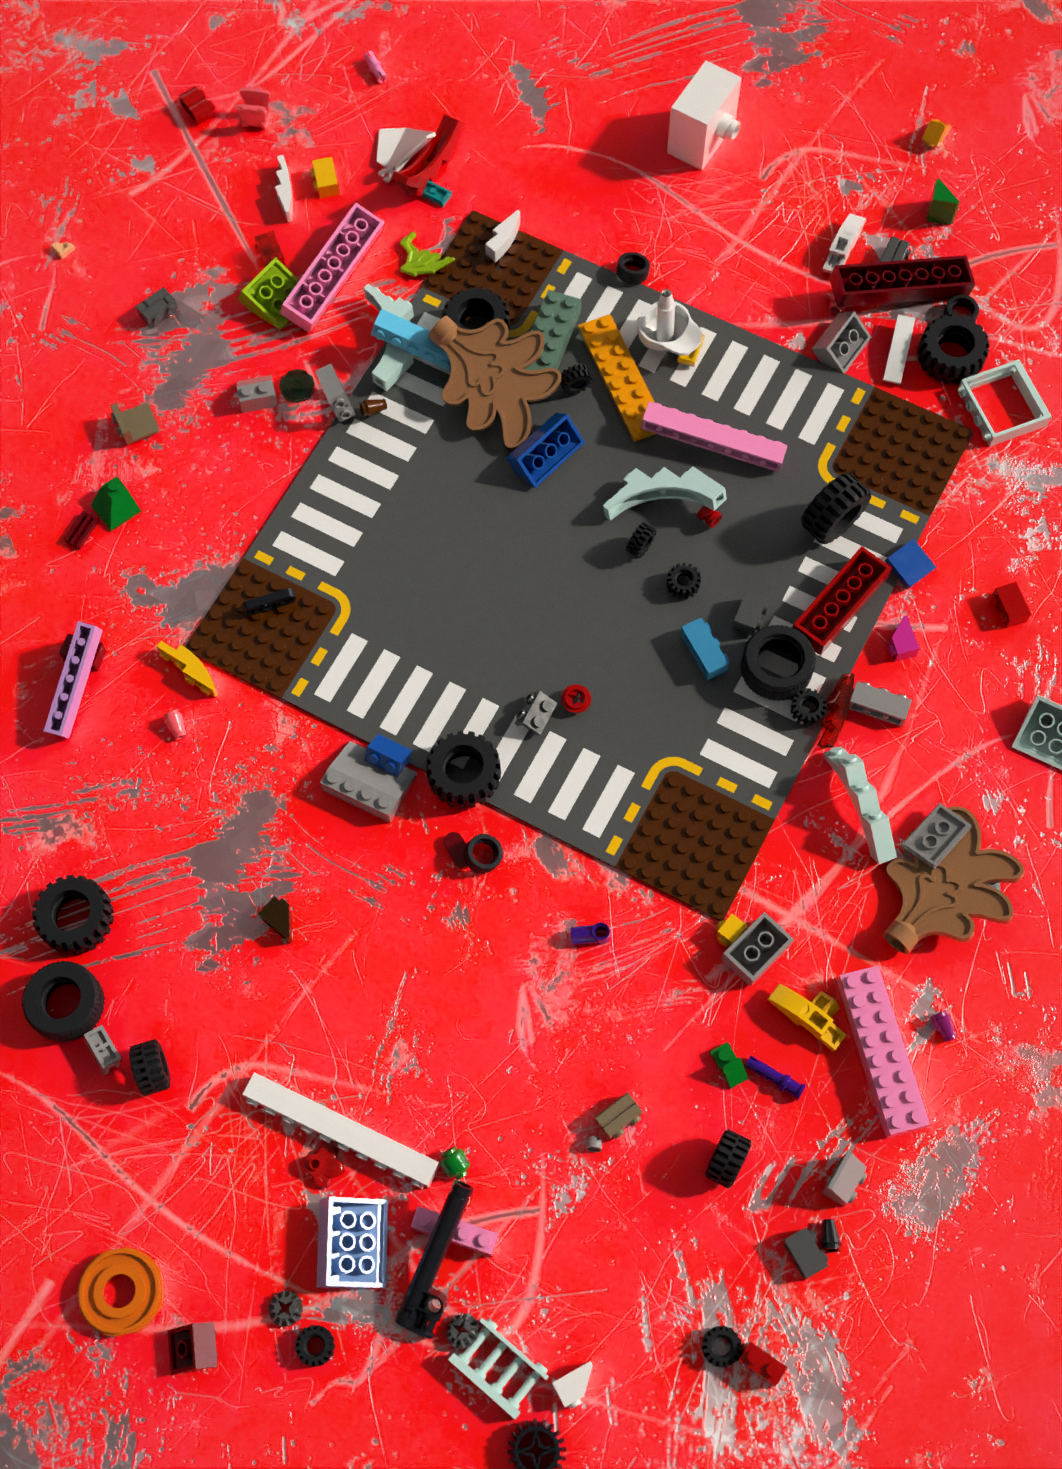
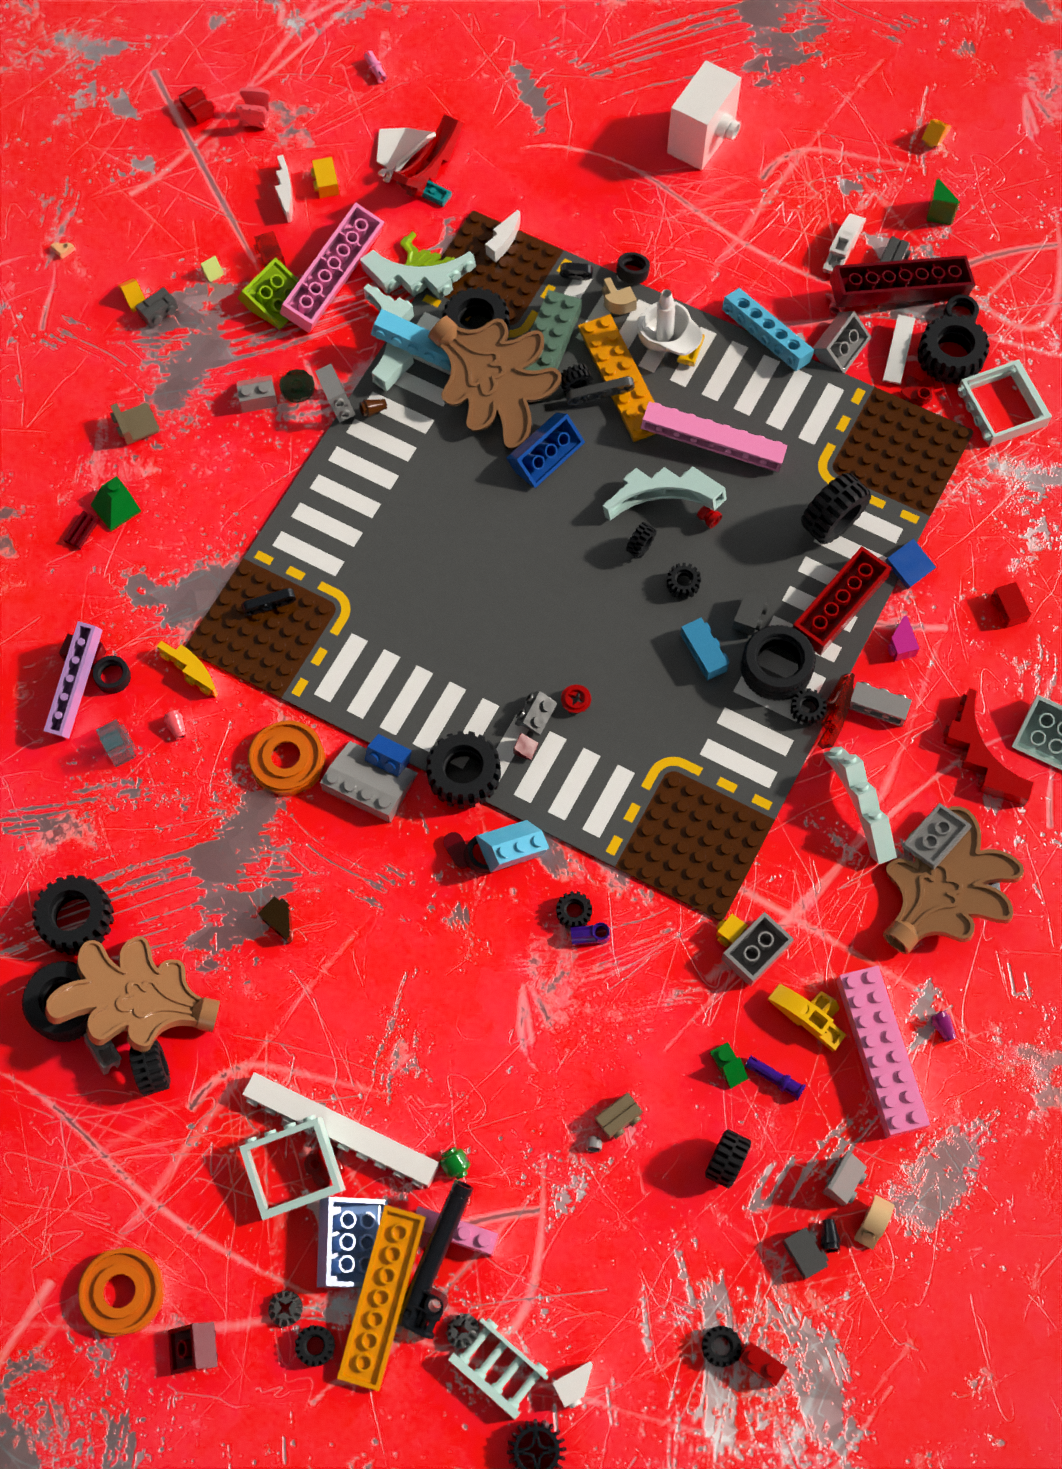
(106, 662): none -> black tyre
(117, 742): none -> clear light blue brick
(130, 996): none -> medium nougat plant
(132, 293): none -> yellow slope
(212, 269): none -> yellowish green slope
(289, 780): none -> orange piece
(289, 1129): none -> light aqua window
(381, 1298): none -> light orange plate
(415, 279): none -> light aqua arch
(512, 845): none -> medium azure slope
(525, 747): none -> slope
(574, 898): none -> black tyre
(576, 271): none -> black beam
(600, 390): none -> dark grey beam
(618, 301): none -> tan brick
(767, 329): none -> medium azure brick
(874, 1222): none -> tan brick
(916, 389): none -> red plate
(976, 757): none -> red arch

